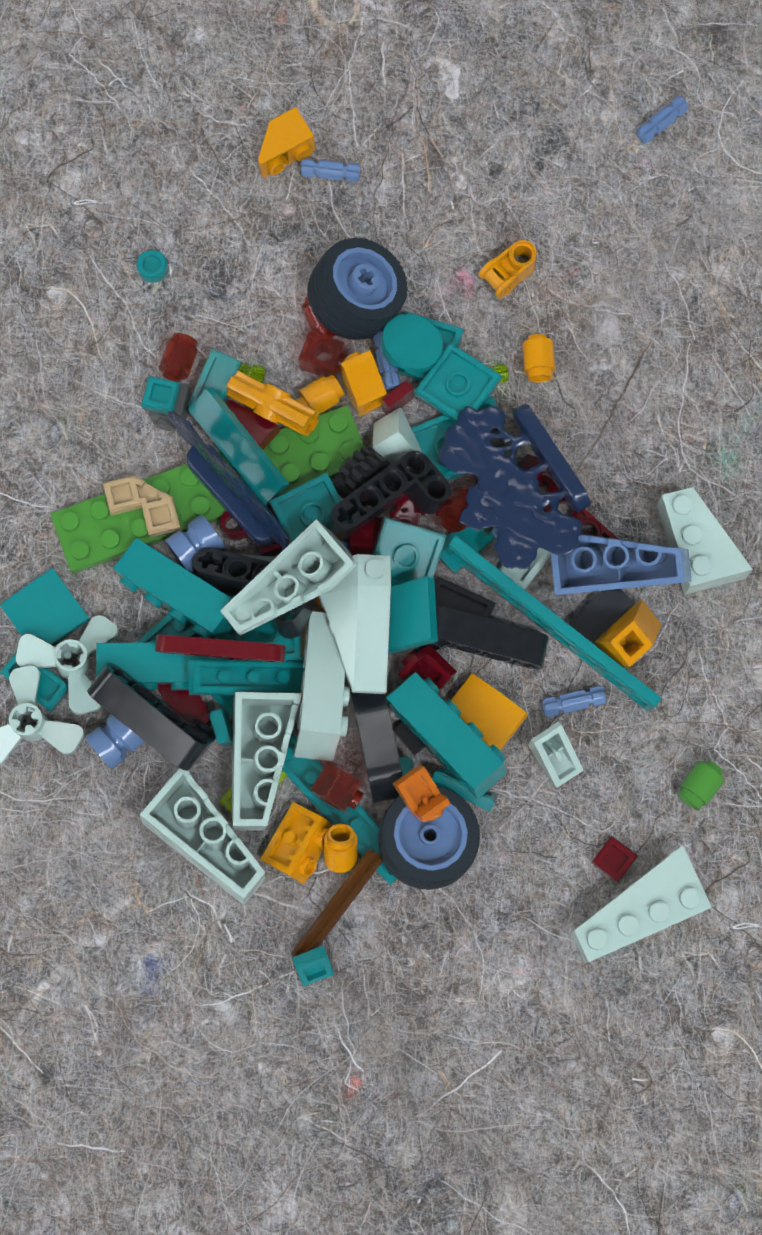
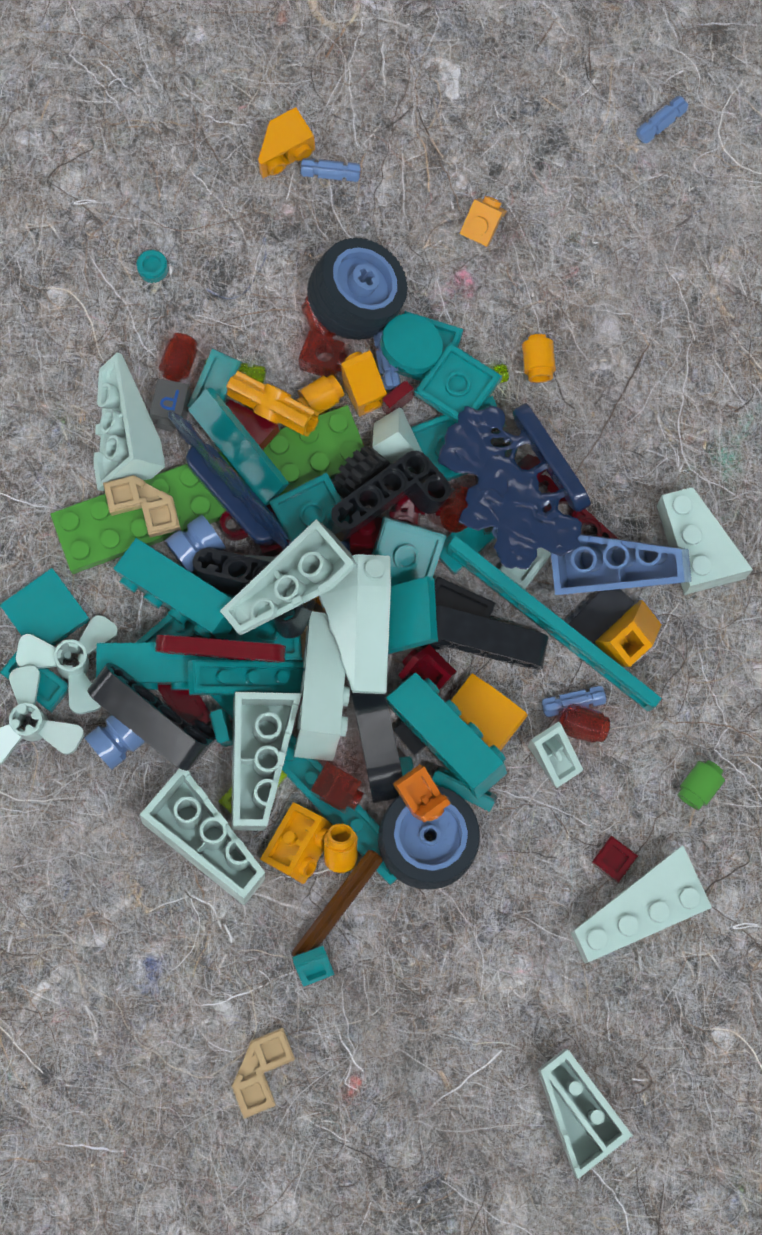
(125, 430): none -> light aqua wedge
(161, 395): teal tile -> none
(250, 1082): none -> tan tile
(483, 220): none -> light orange bracket
(505, 272): light orange piece -> none
(581, 1113): none -> light aqua wedge
(584, 723): none -> clear red brick

